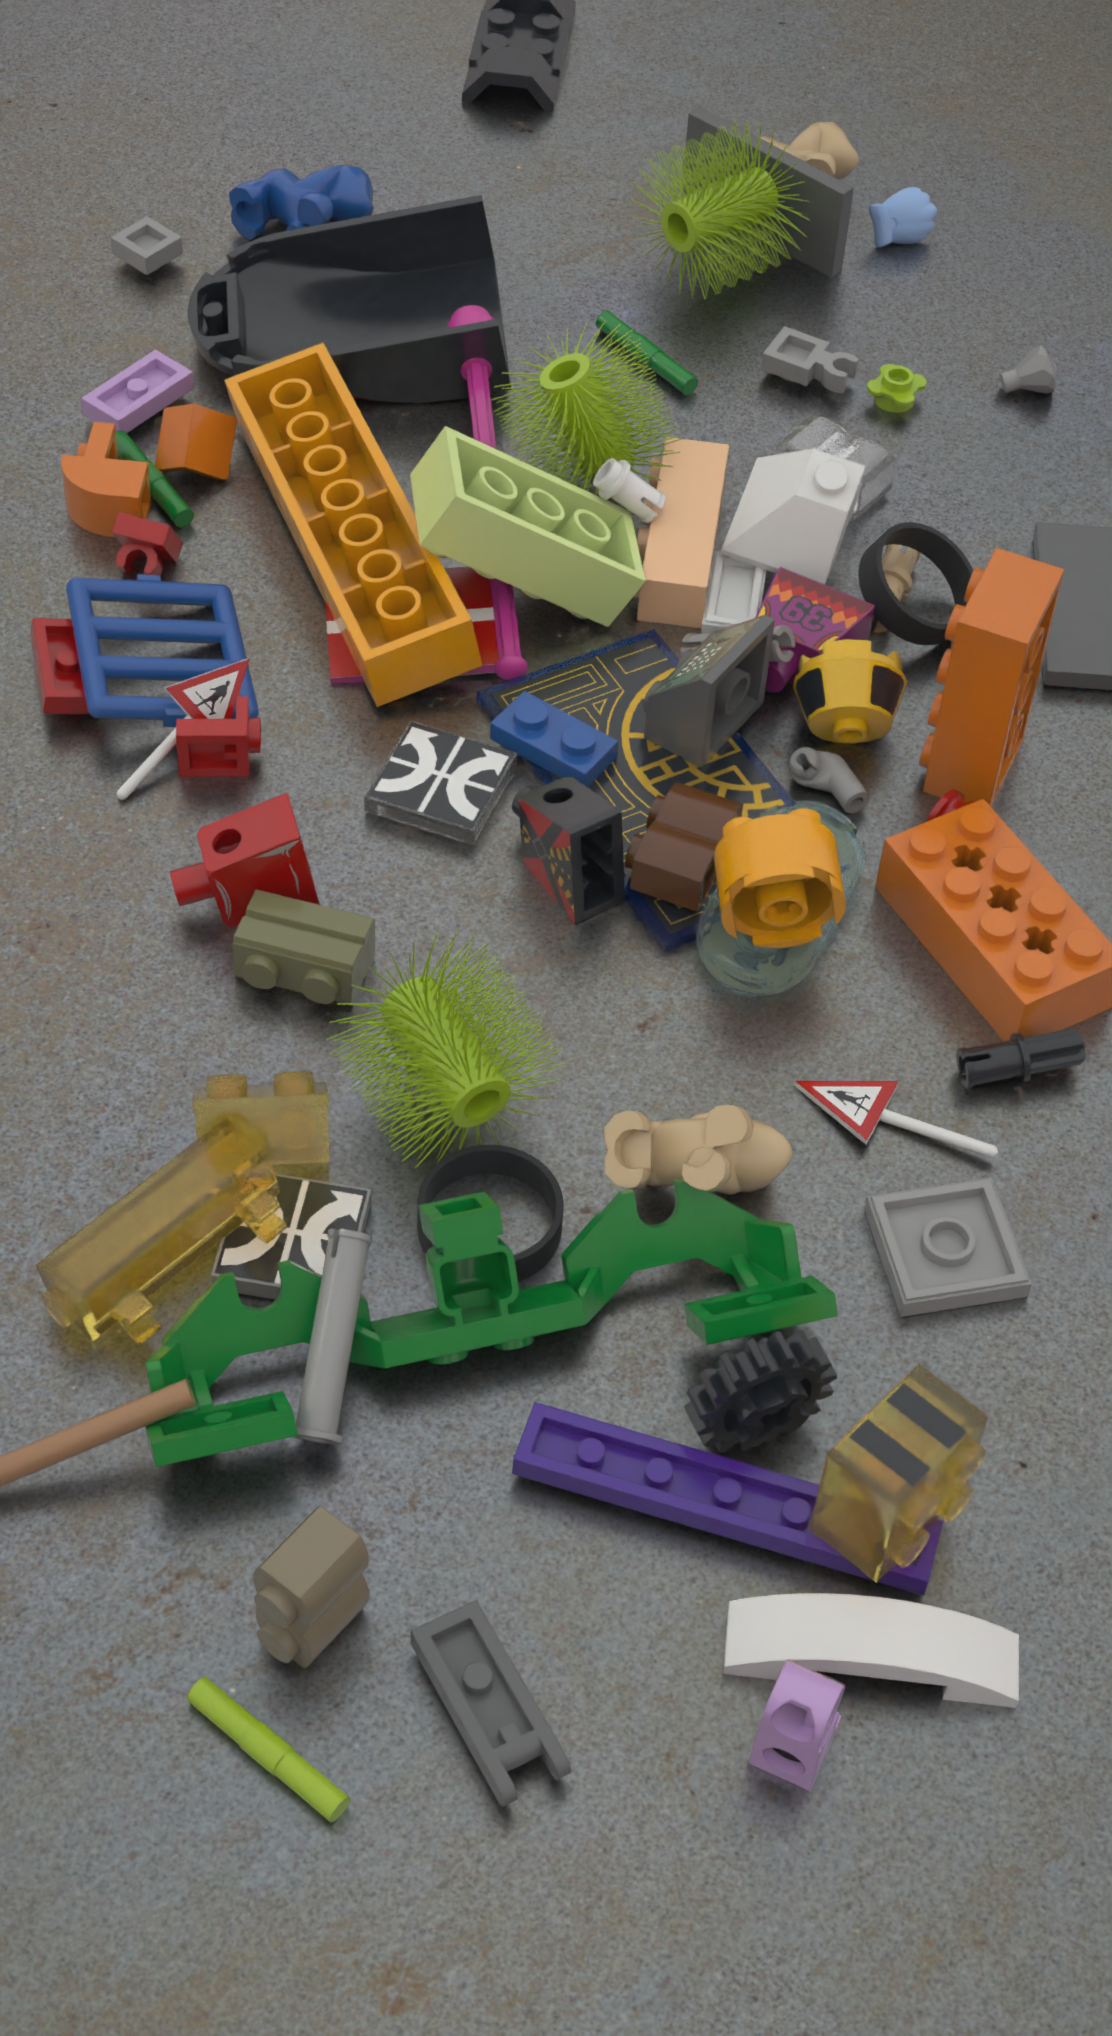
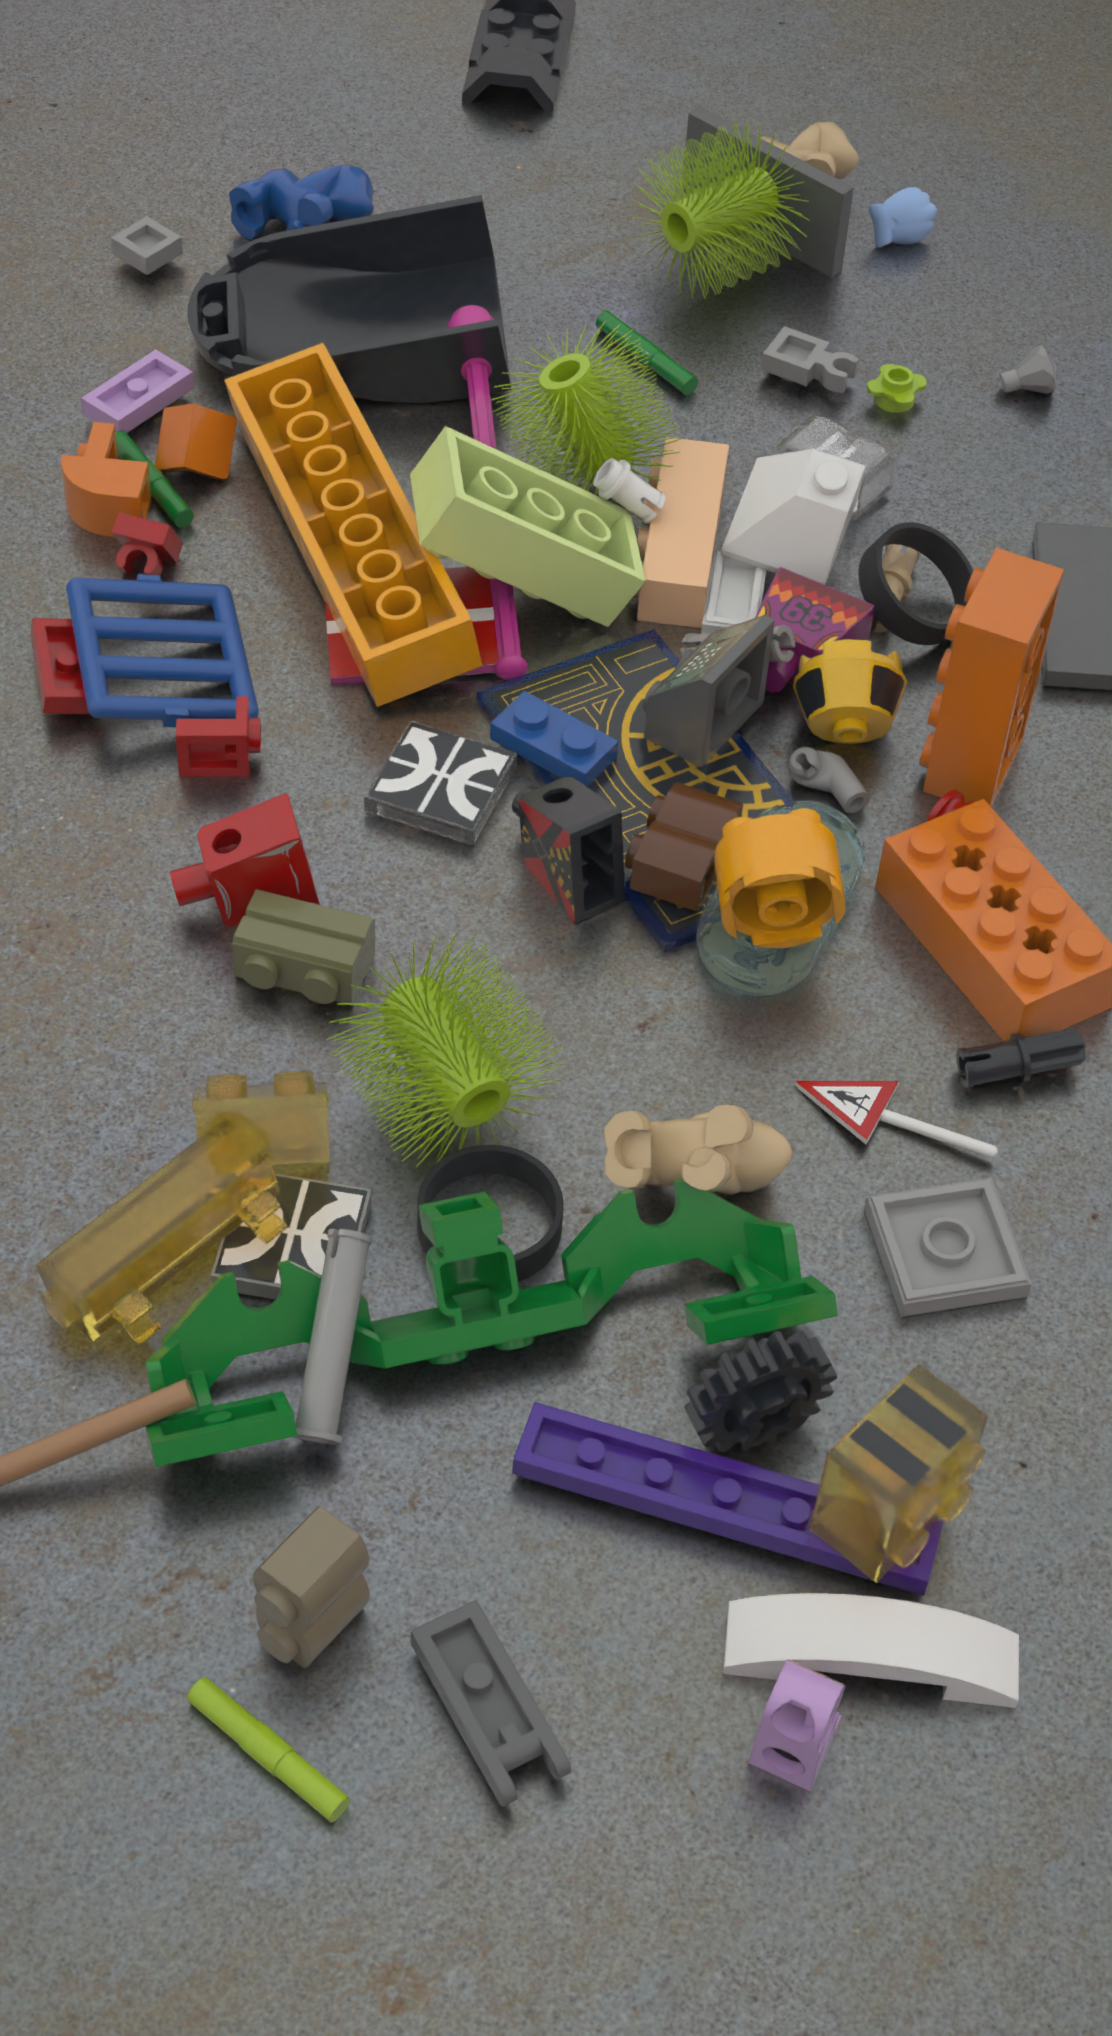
(200, 697): piece -> none

